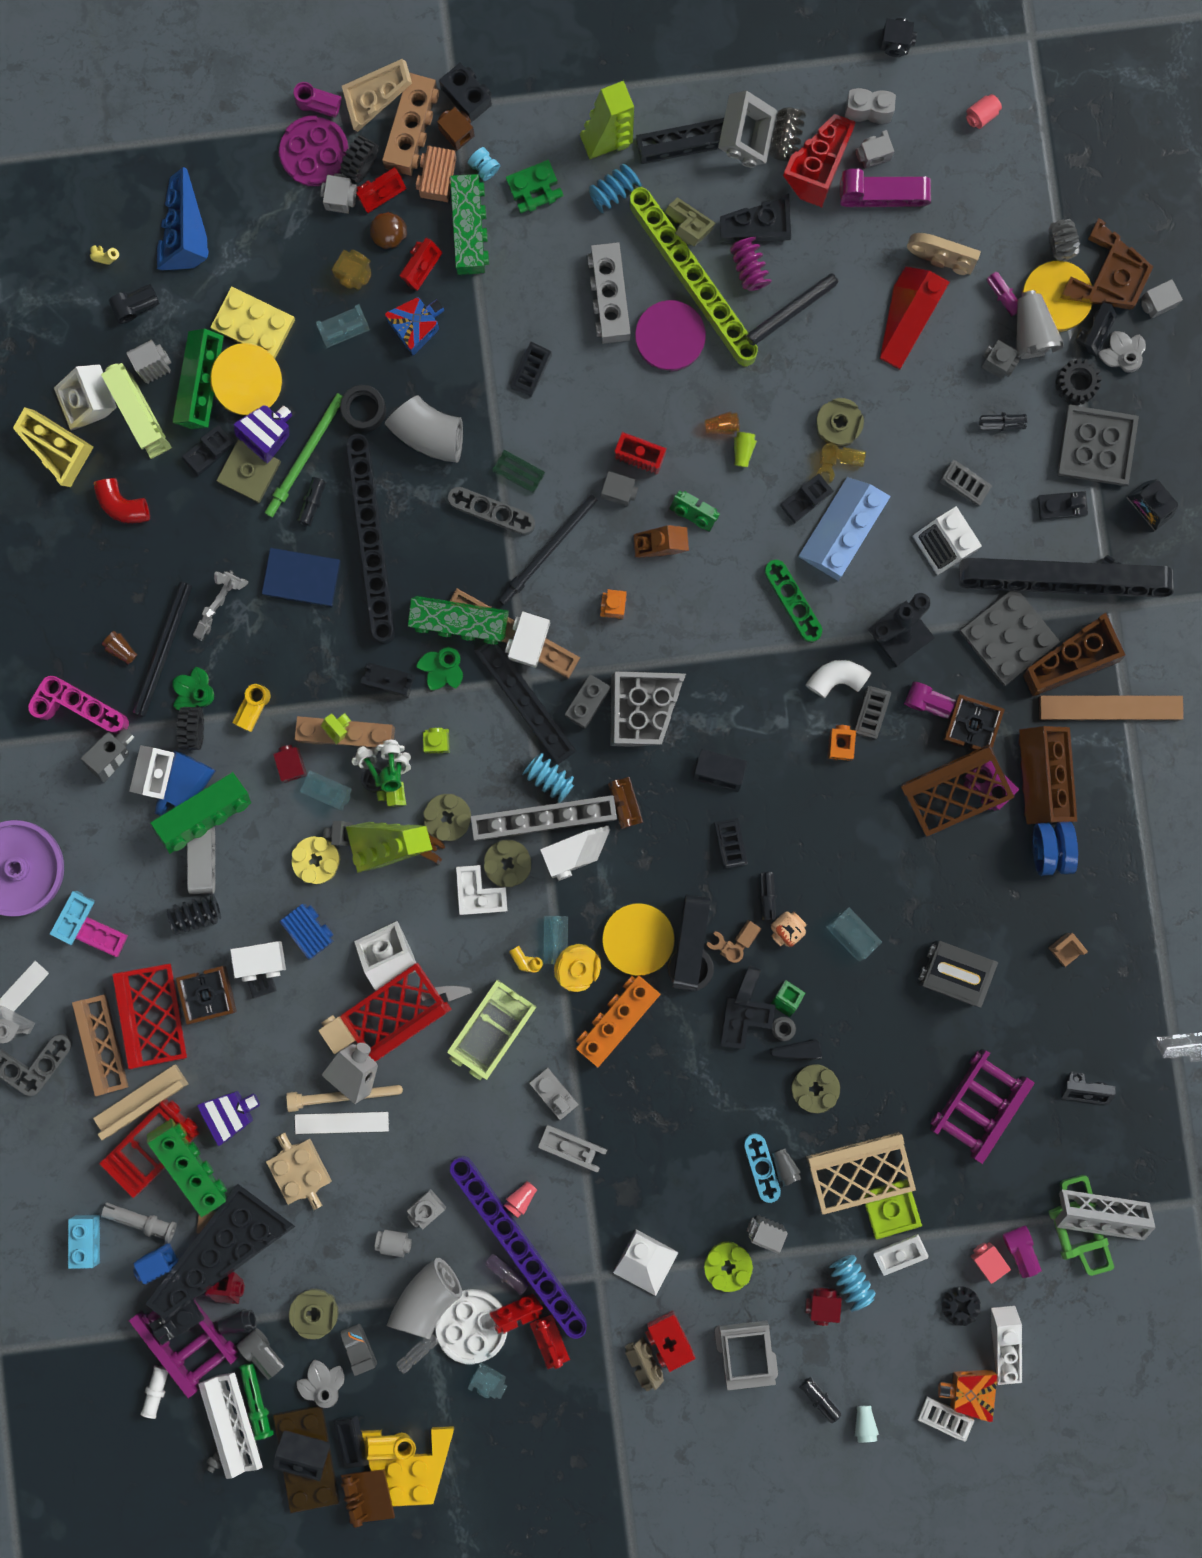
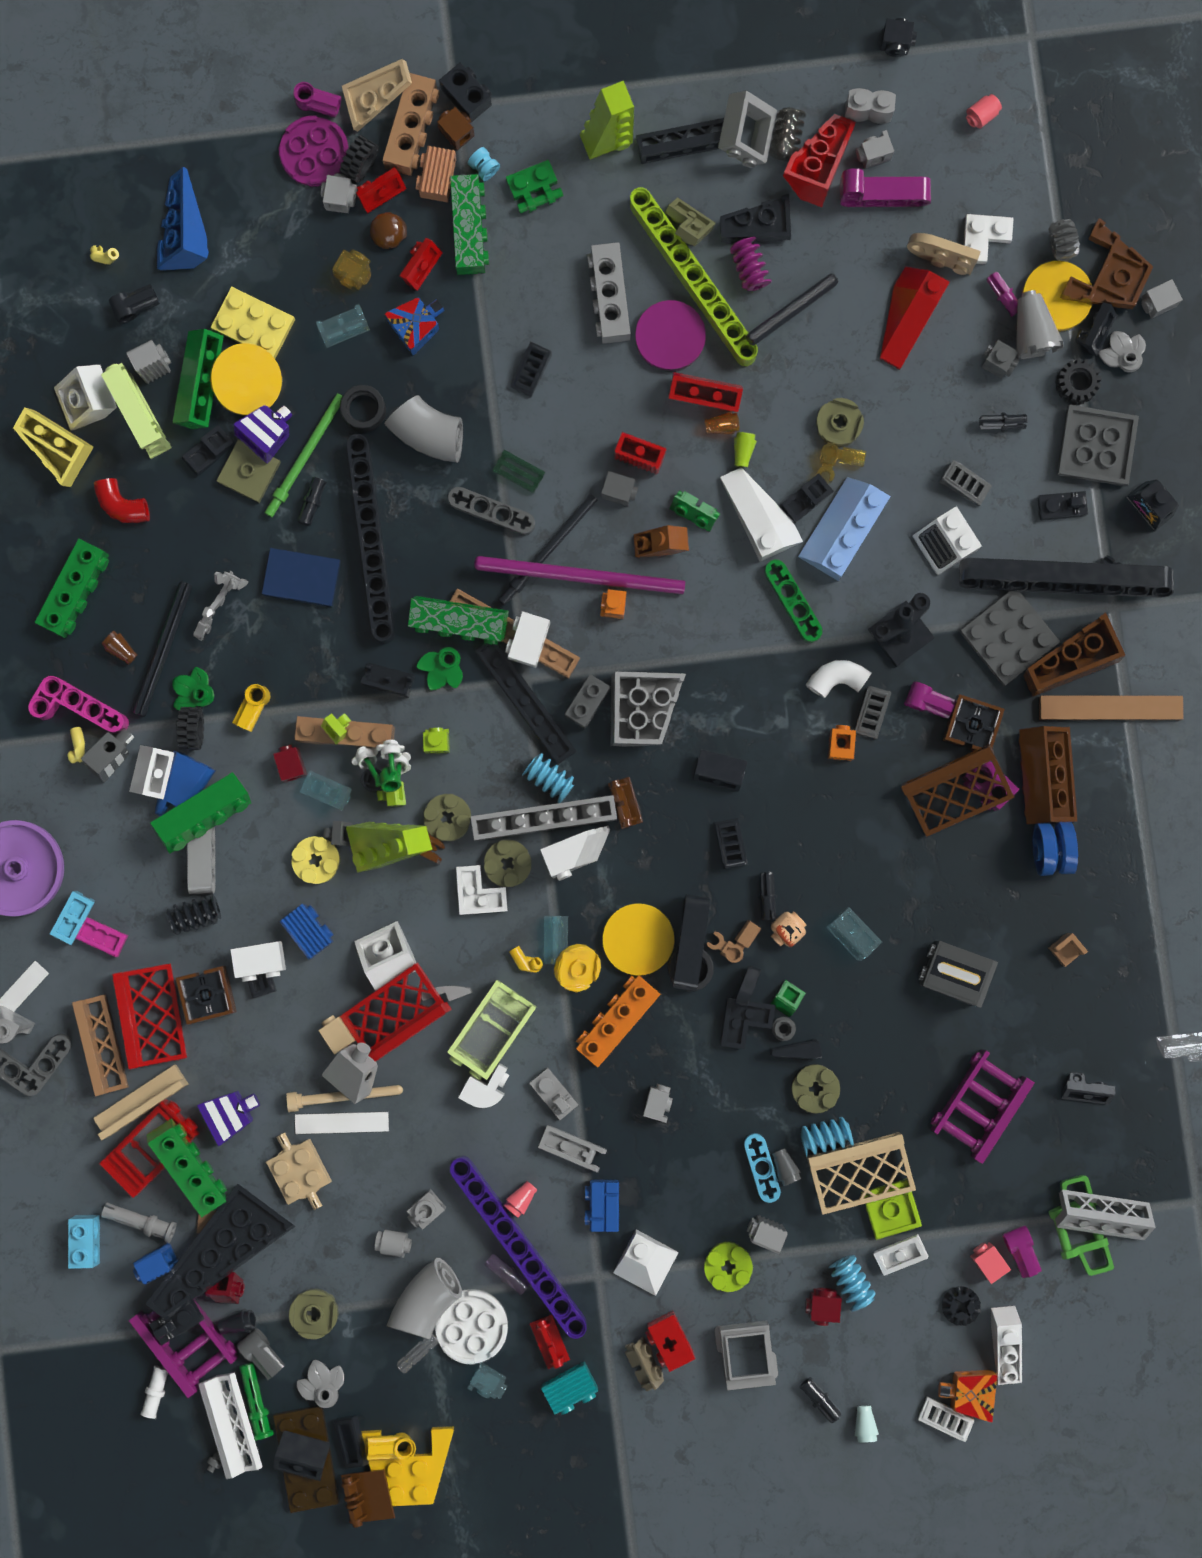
(72, 588): none -> green brick
(78, 744): none -> light yellow arm
(358, 1349): dark grey leg -> none
(482, 1094): none -> white brick
(525, 1310): red hinge -> none
(570, 1388): none -> teal brick
(579, 575): none -> magenta piece
(603, 1205): none -> blue brick
(613, 187): dark azure piece -> none
(657, 1103): none -> light grey brick
(705, 392): none -> red brick
(763, 520): none -> white wedge
(826, 1136): none -> medium azure piece
(985, 229): none -> white plate

